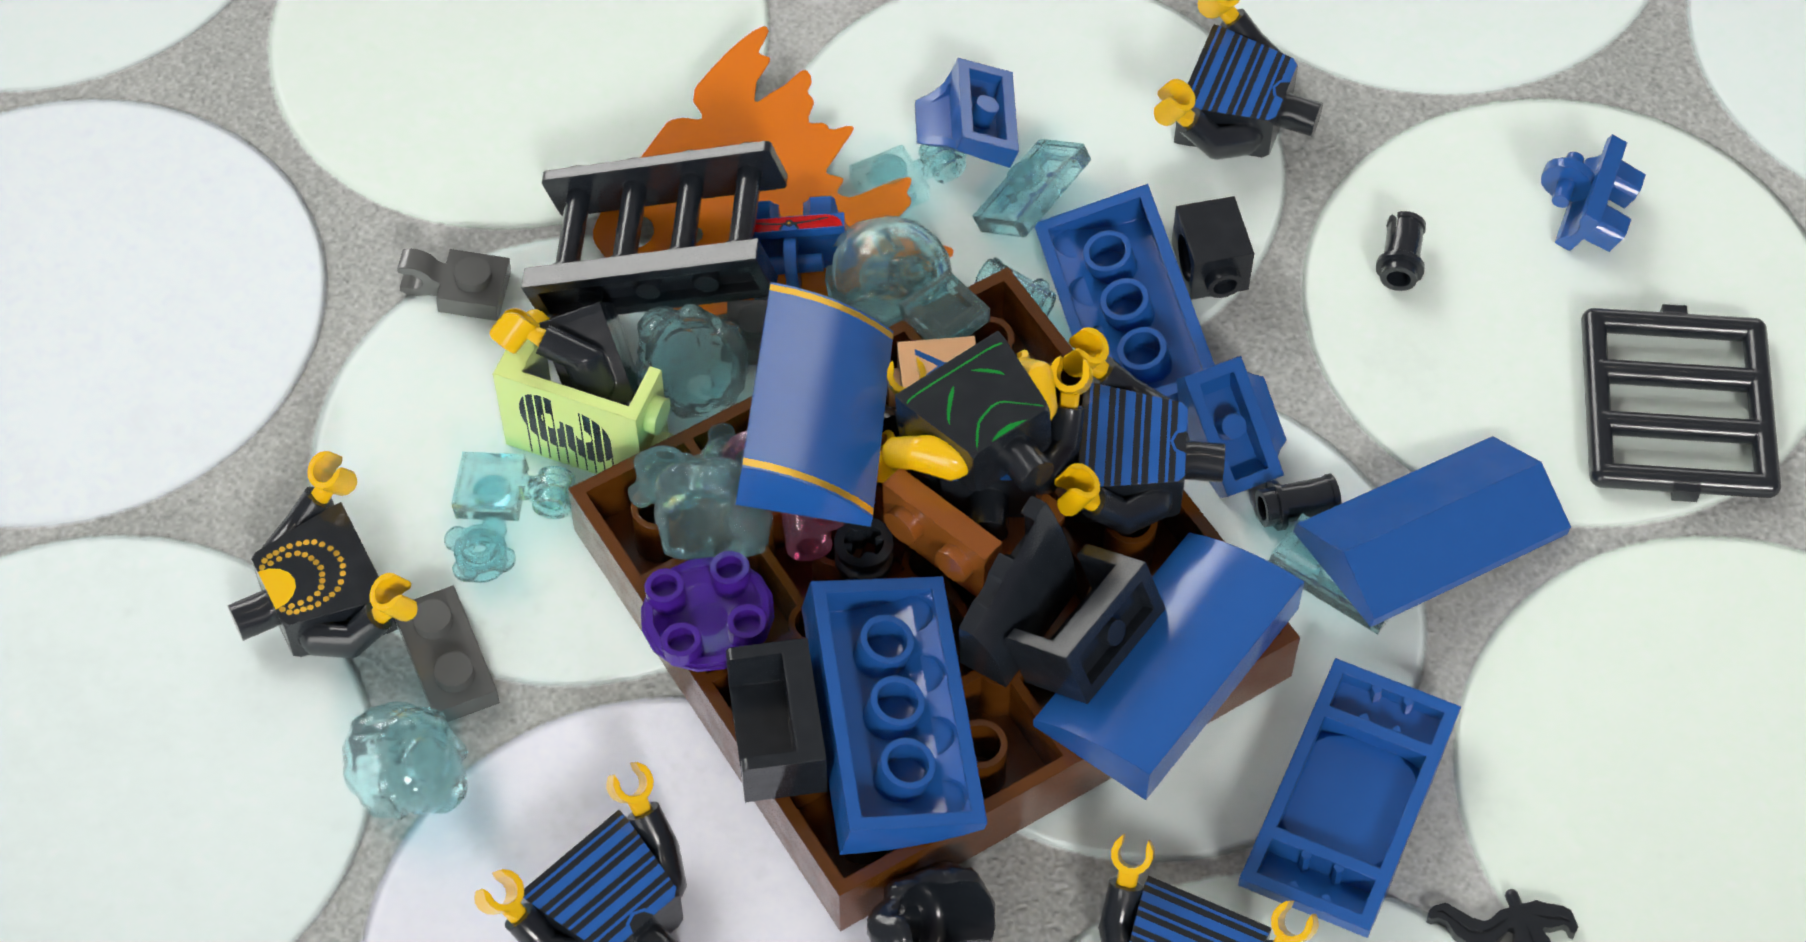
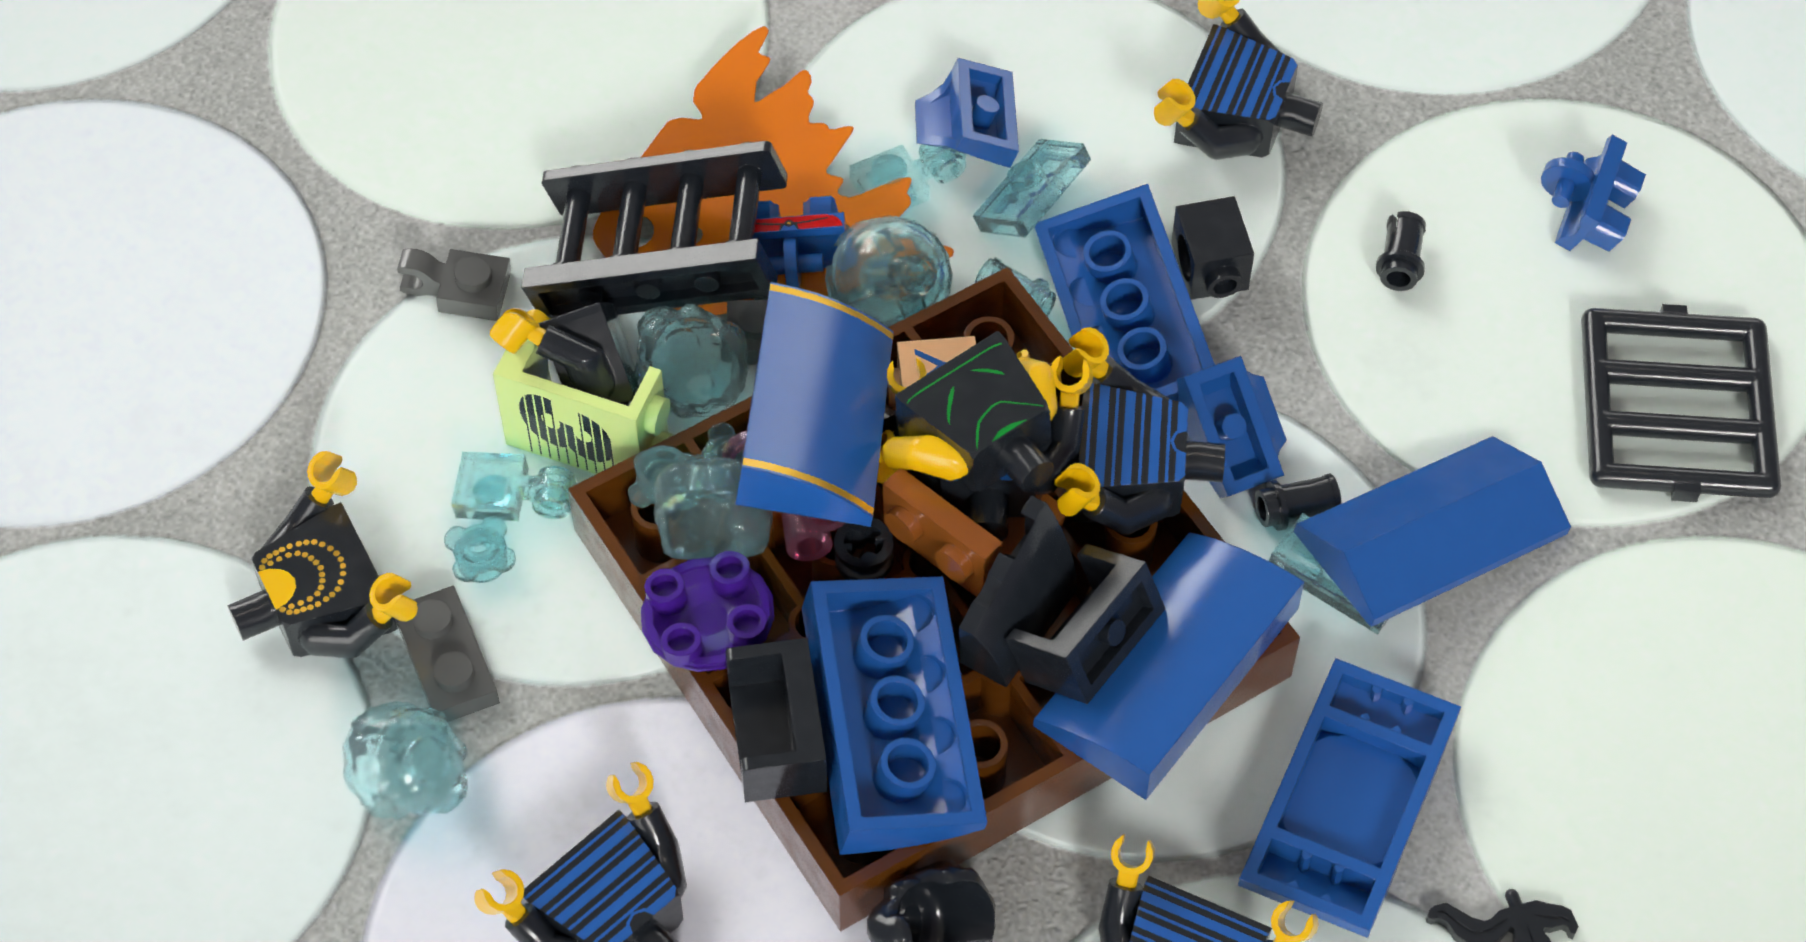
(945, 309): clear light blue tile -> none

